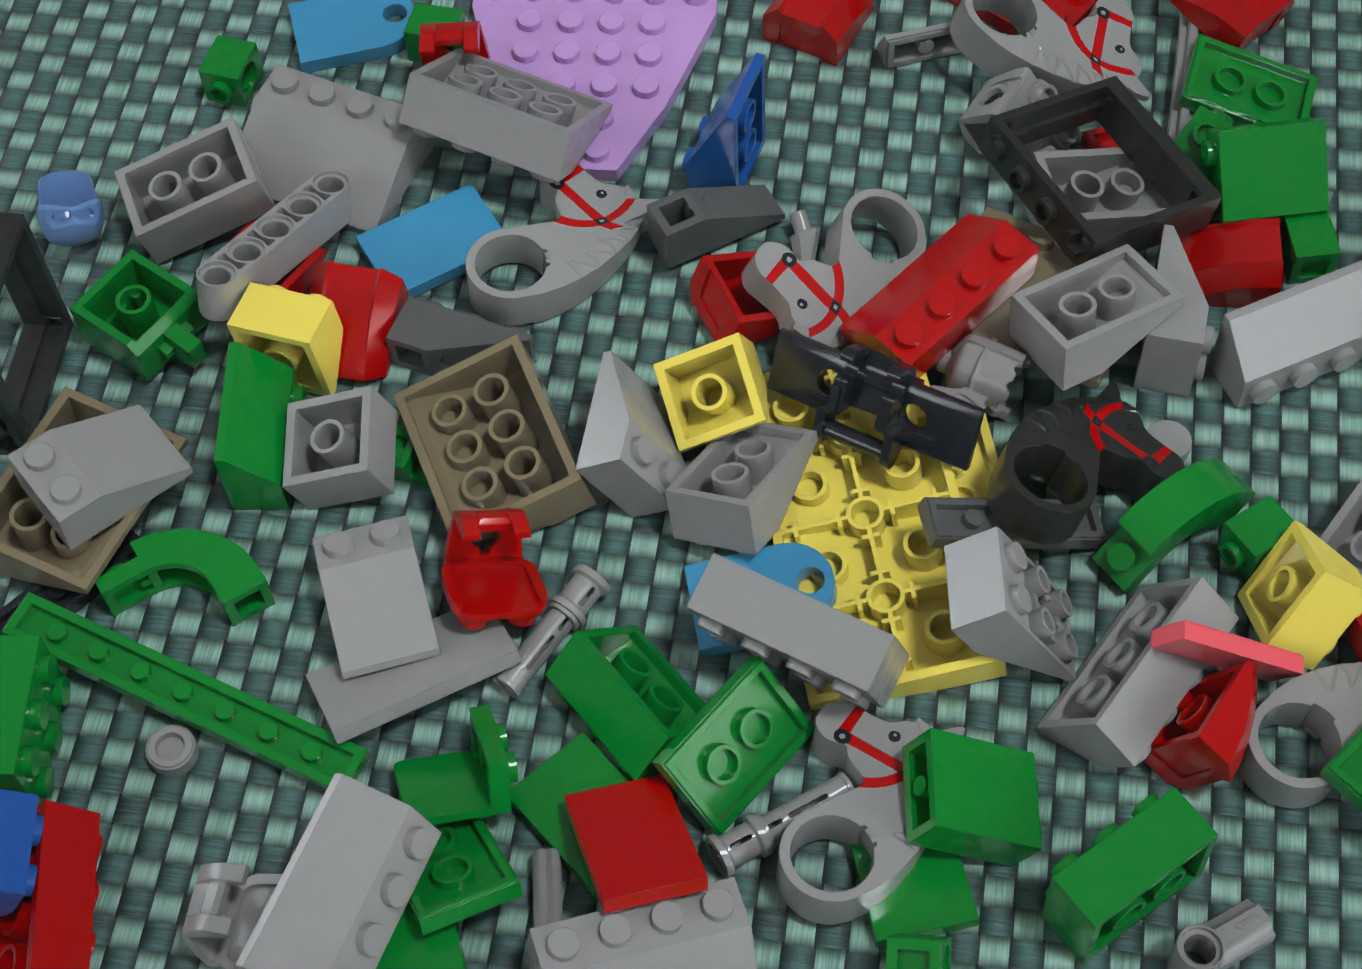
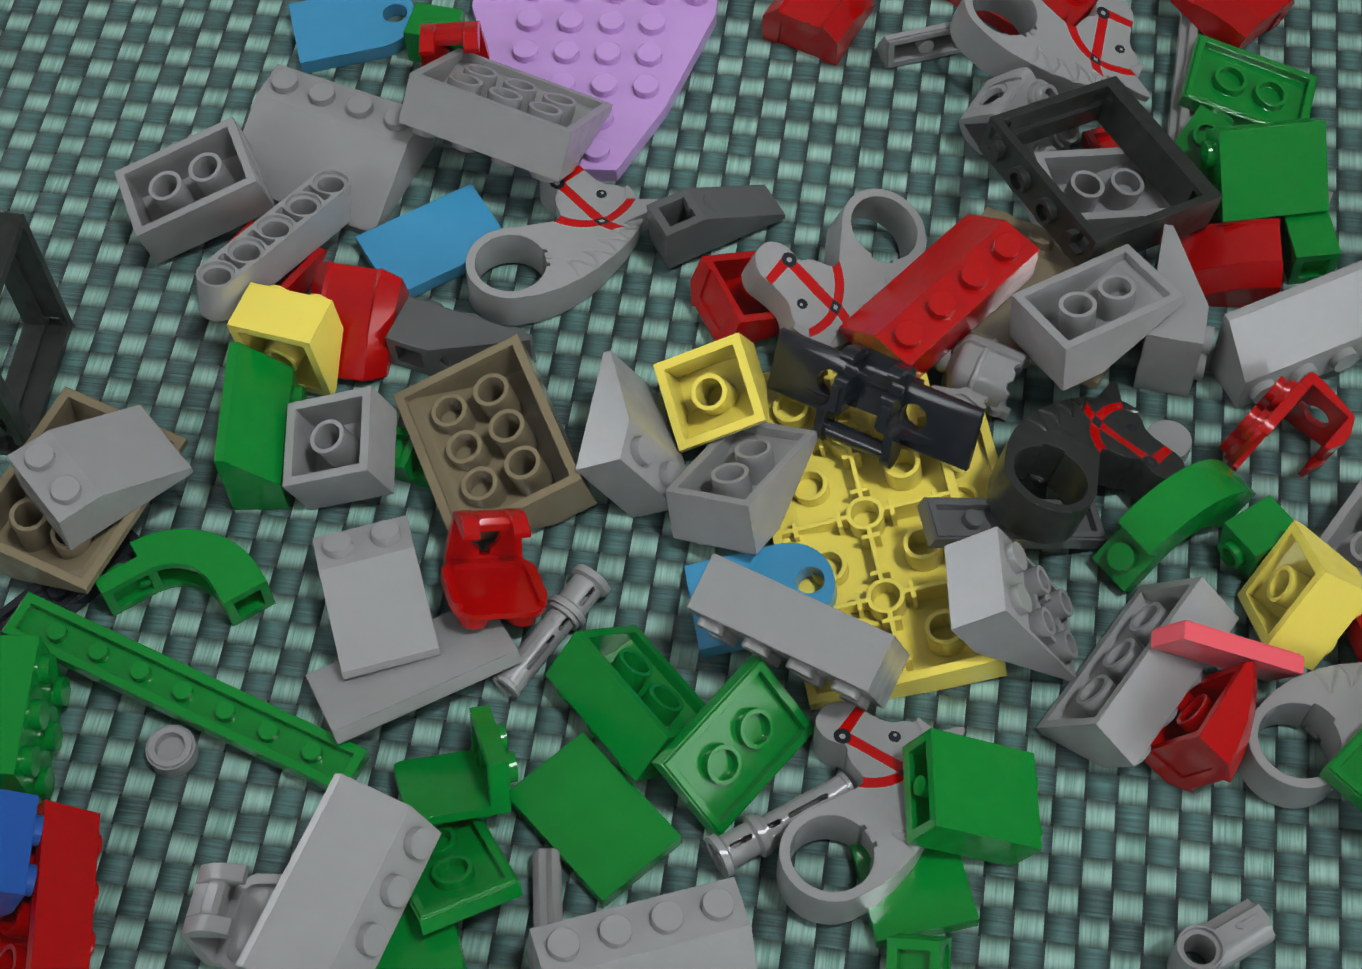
(69, 208): medium blue helmet -> none
(141, 317): green hinge -> none
(231, 71): green brick -> none
(635, 843): red tile -> none
(732, 133): blue slope -> none
(806, 238): light grey bar -> none
(1127, 873): green brick -> none
(1285, 402): none -> red piece

